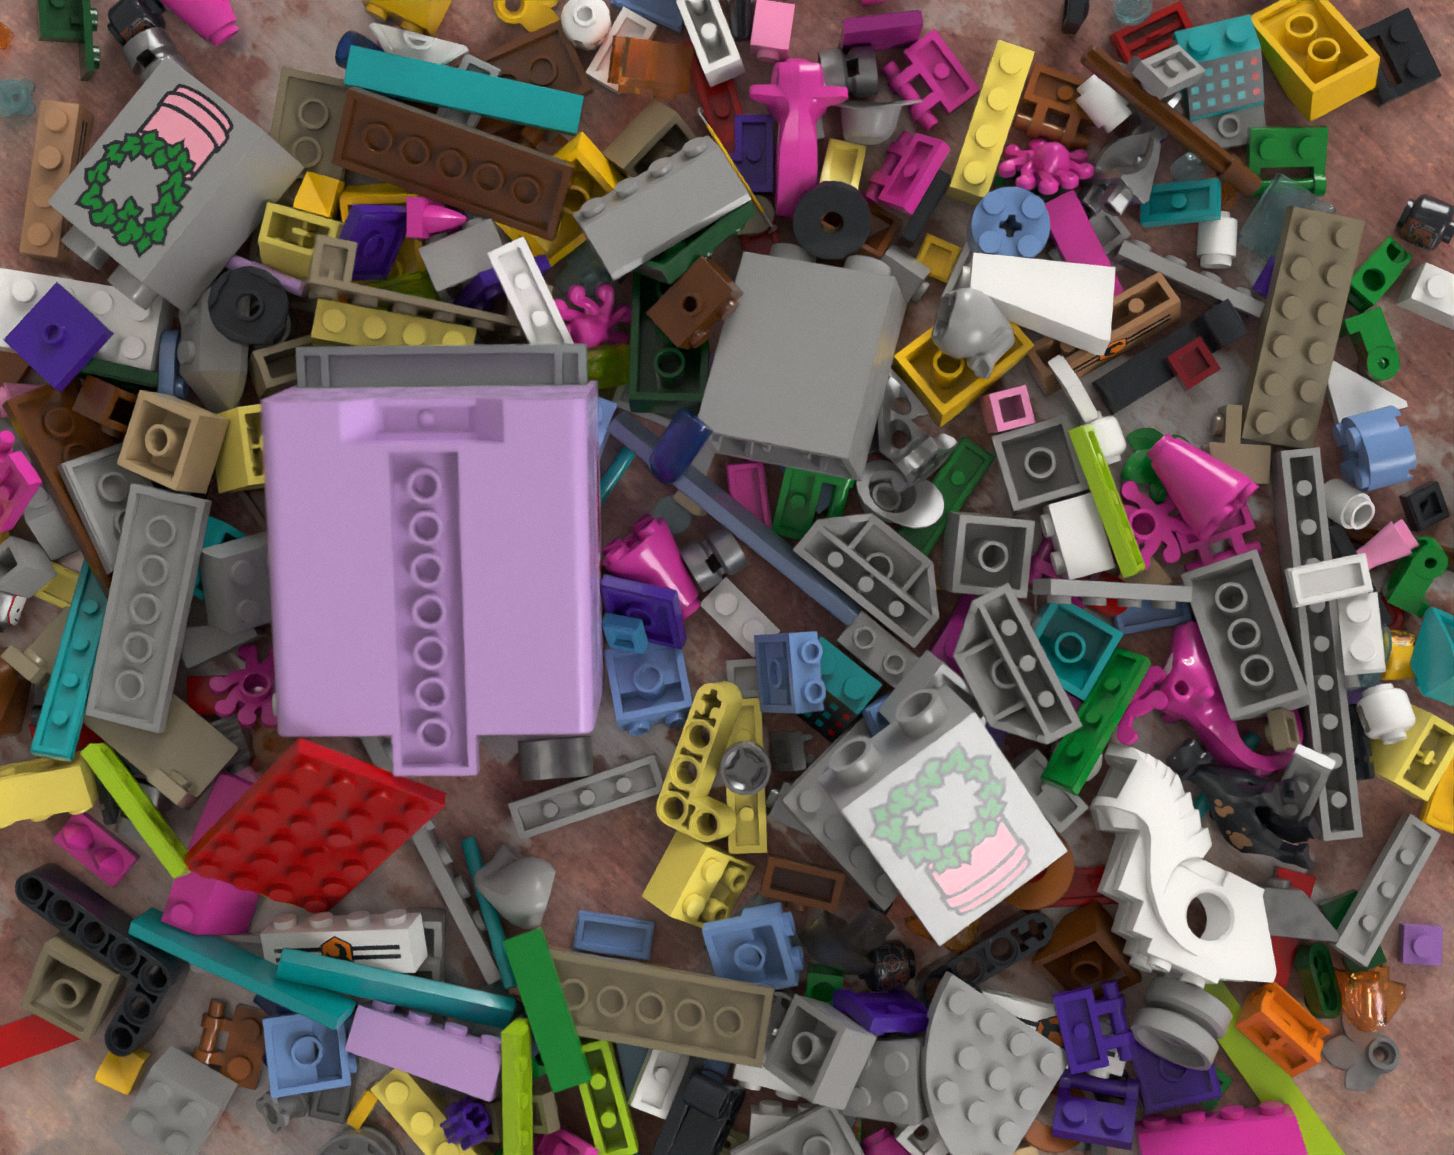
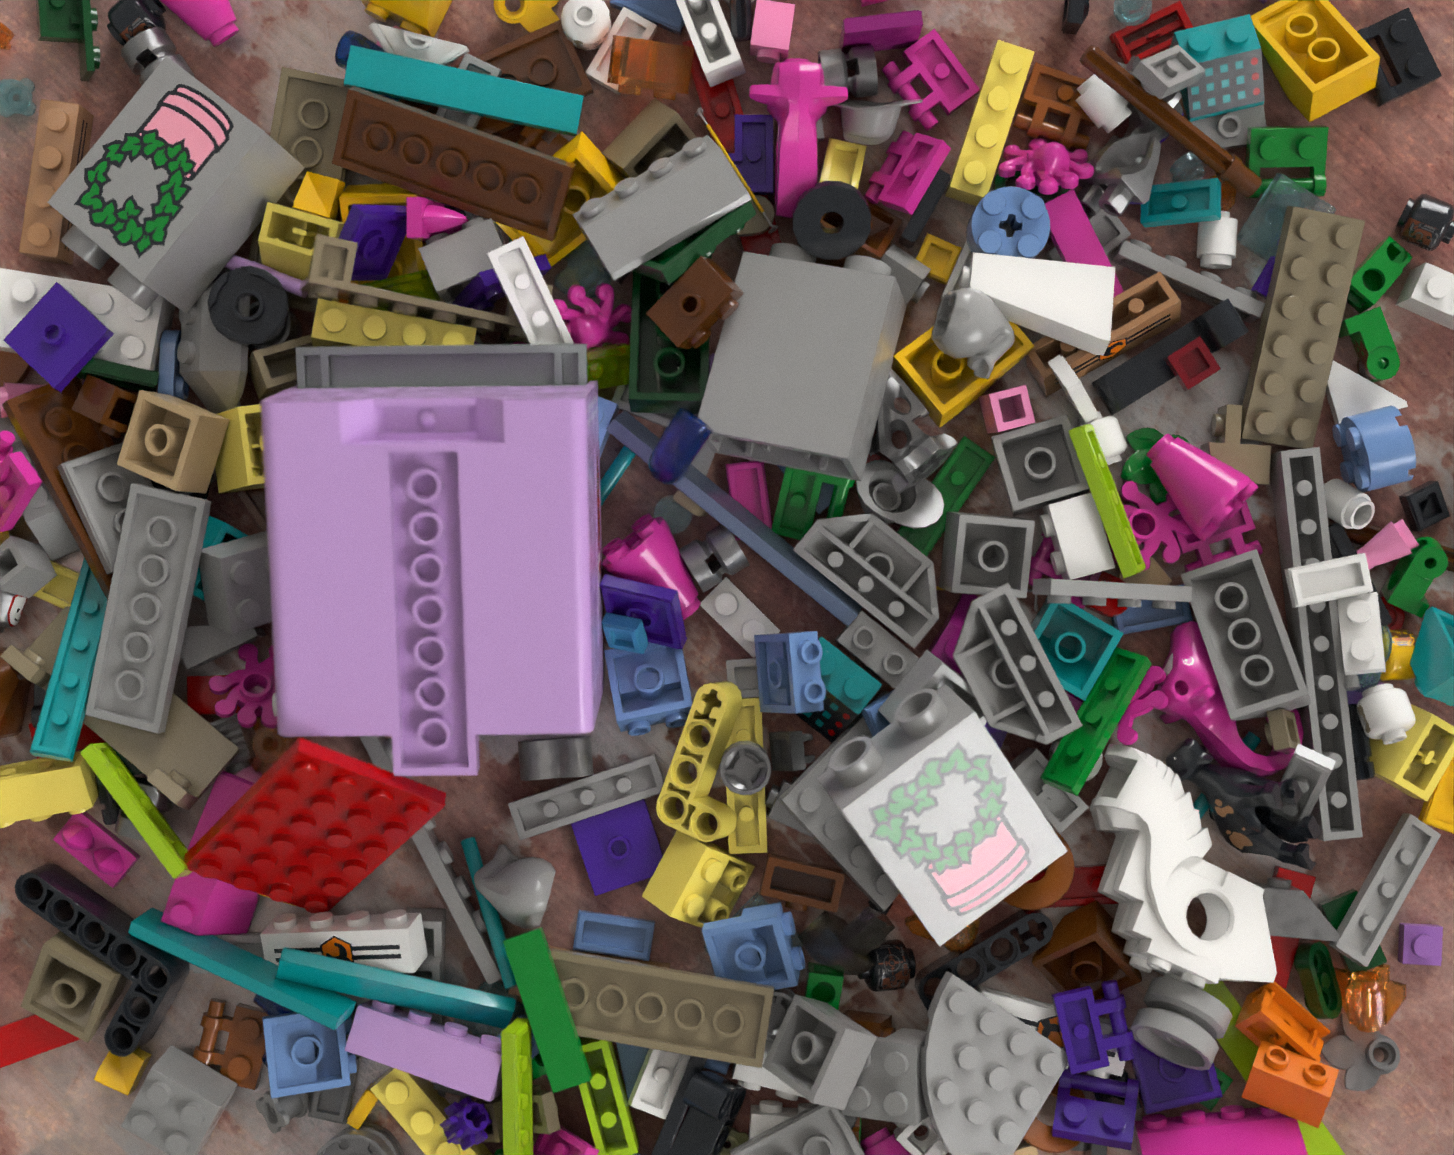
(618, 846): none -> dark purple plate
(883, 1011): dark purple plate -> none
(1290, 1083): none -> orange hinge

